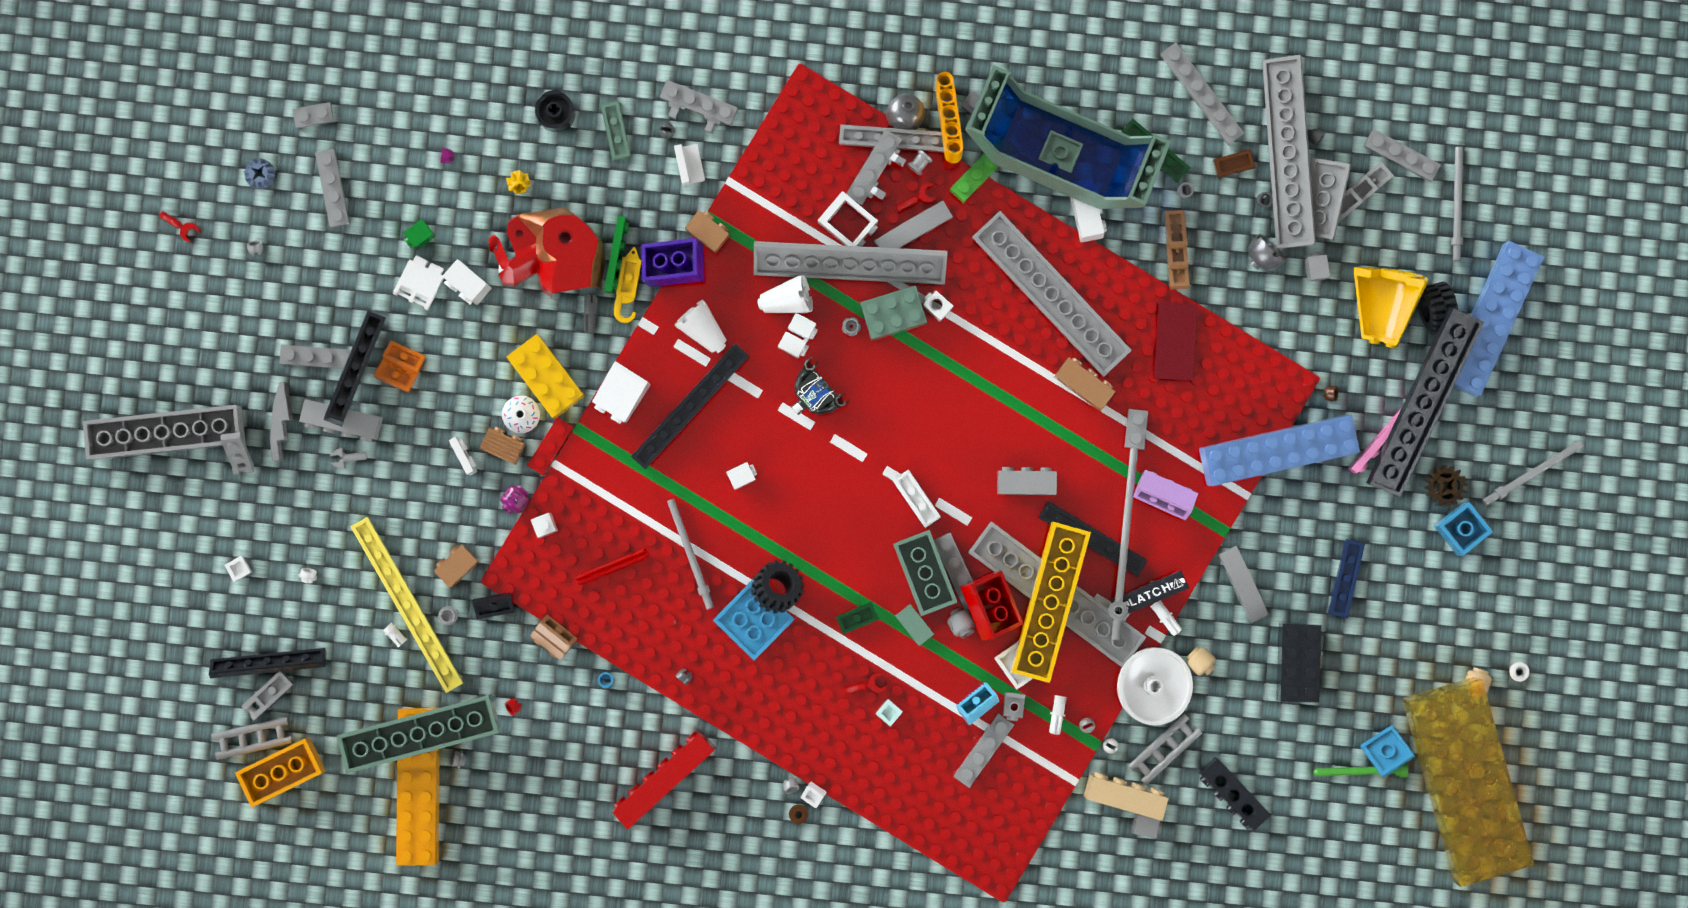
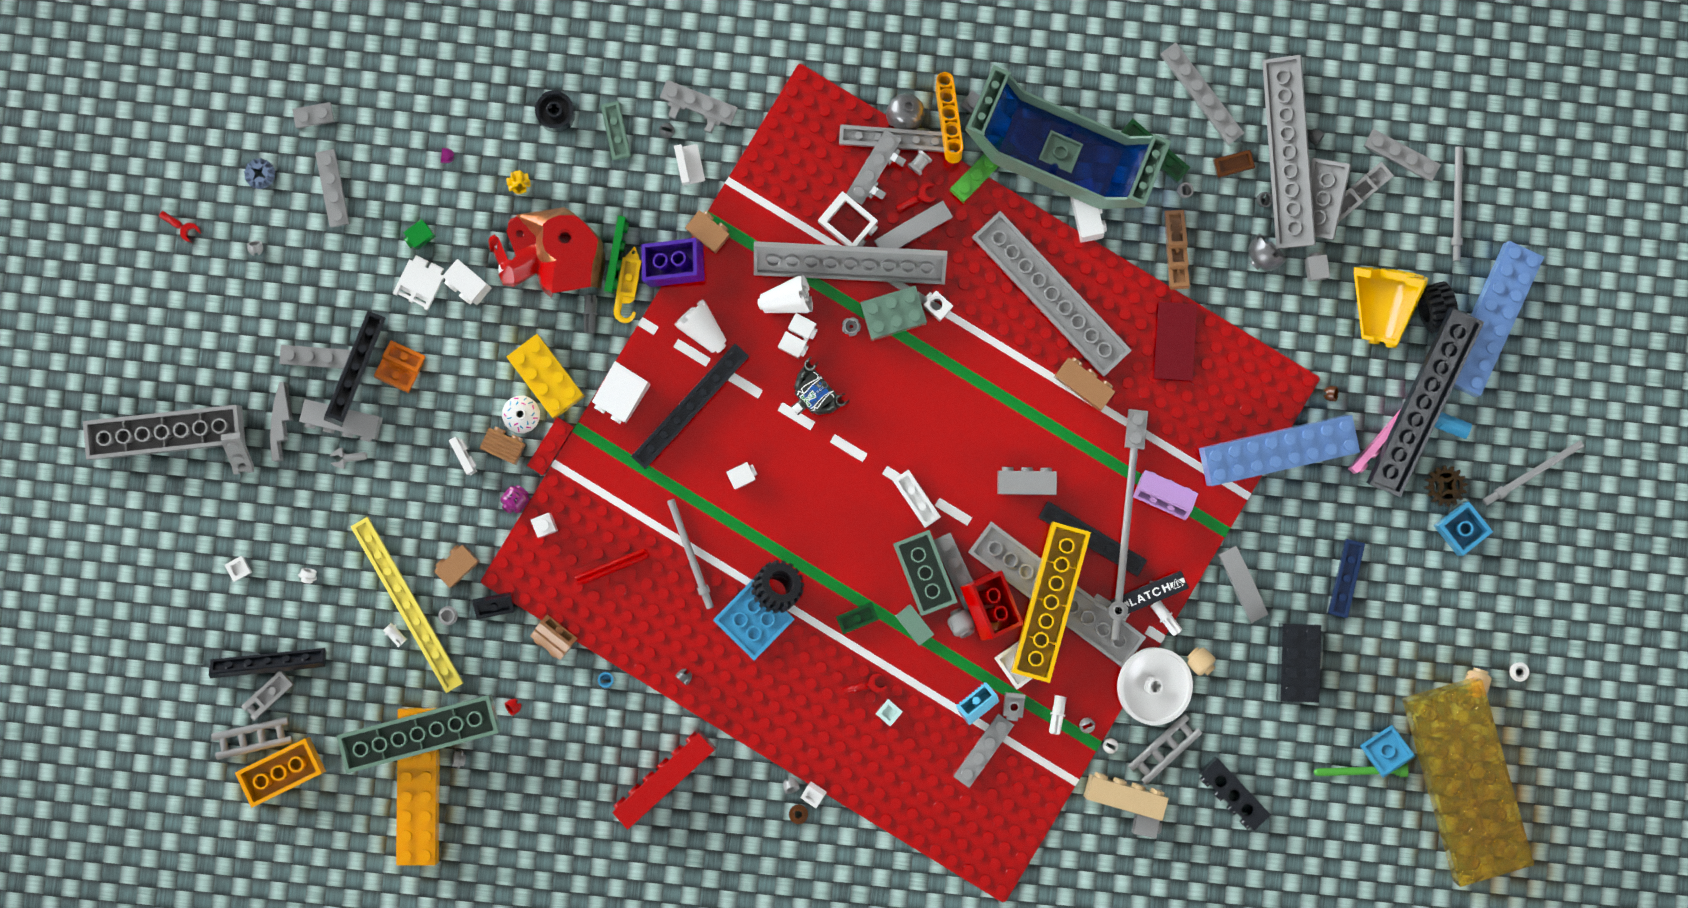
(1453, 425): none -> dark azure axle

